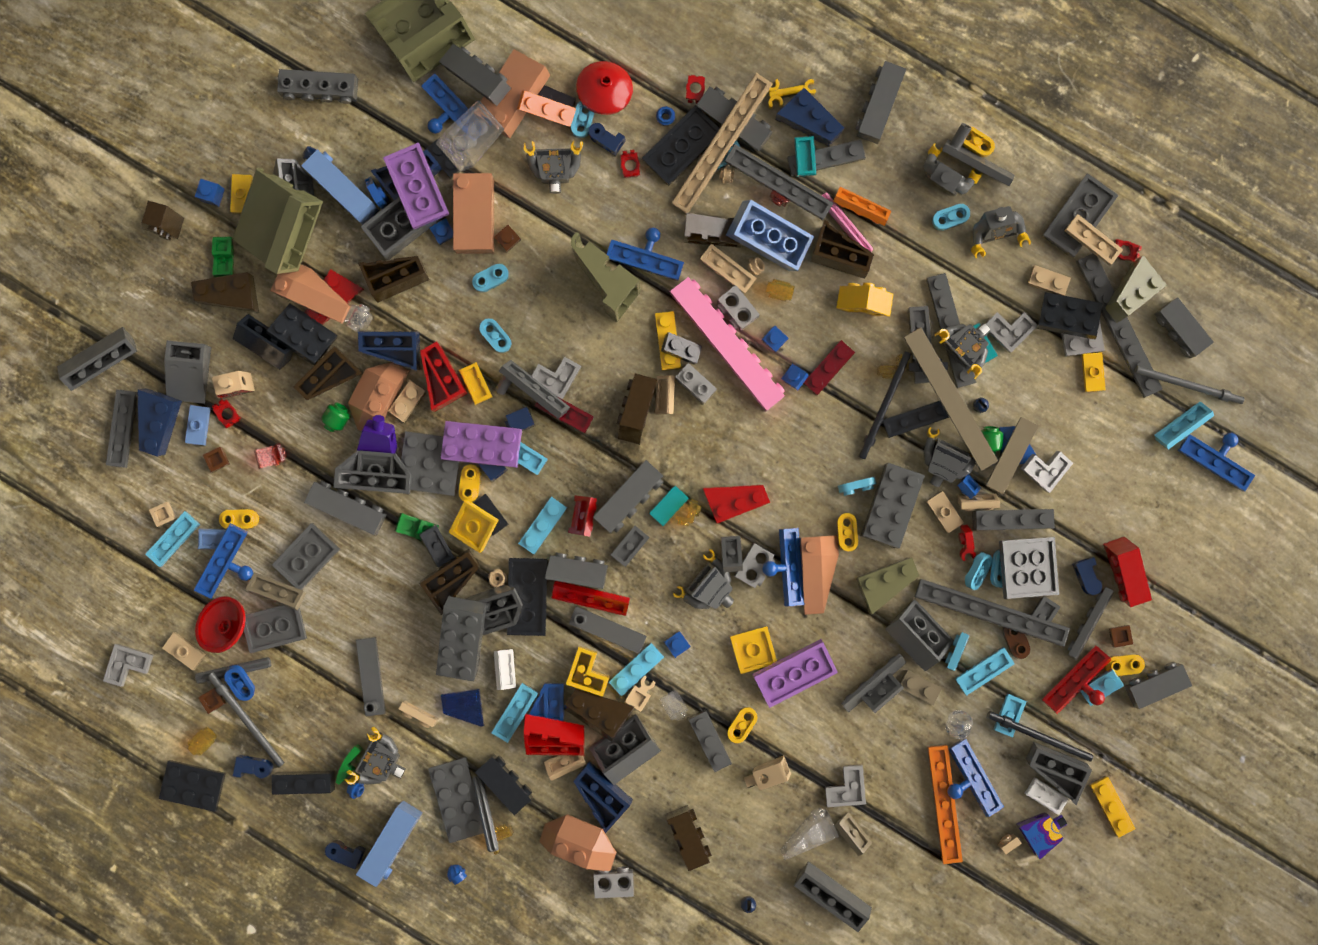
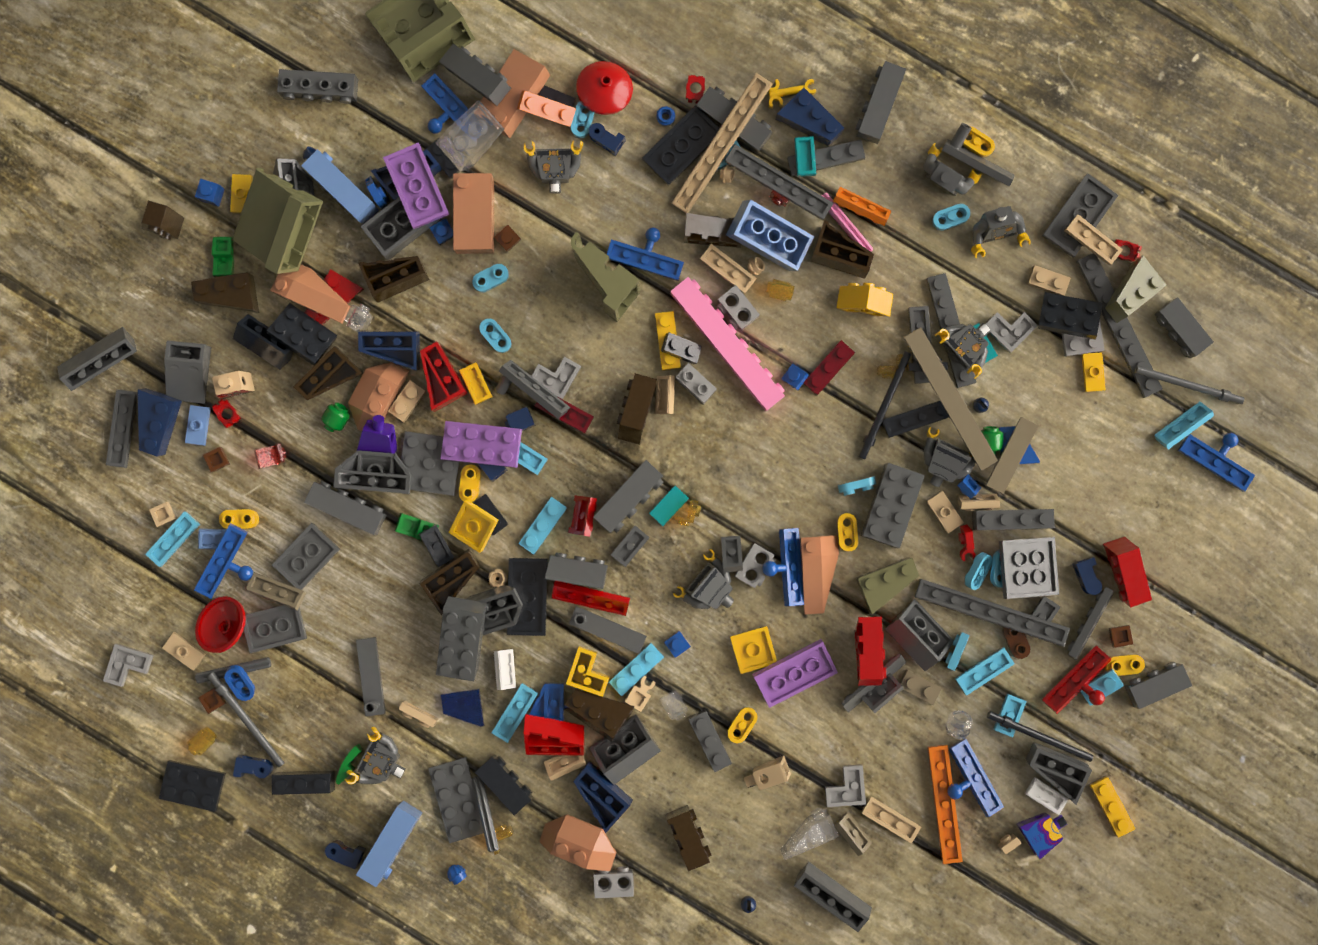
(355, 790): blue plate -> none
(630, 156): red piece -> none
(735, 500): red wing -> none
(775, 339): blue plate -> none
(869, 651): none -> red wedge
(891, 819): none -> tan plate
(1047, 474): plate -> none

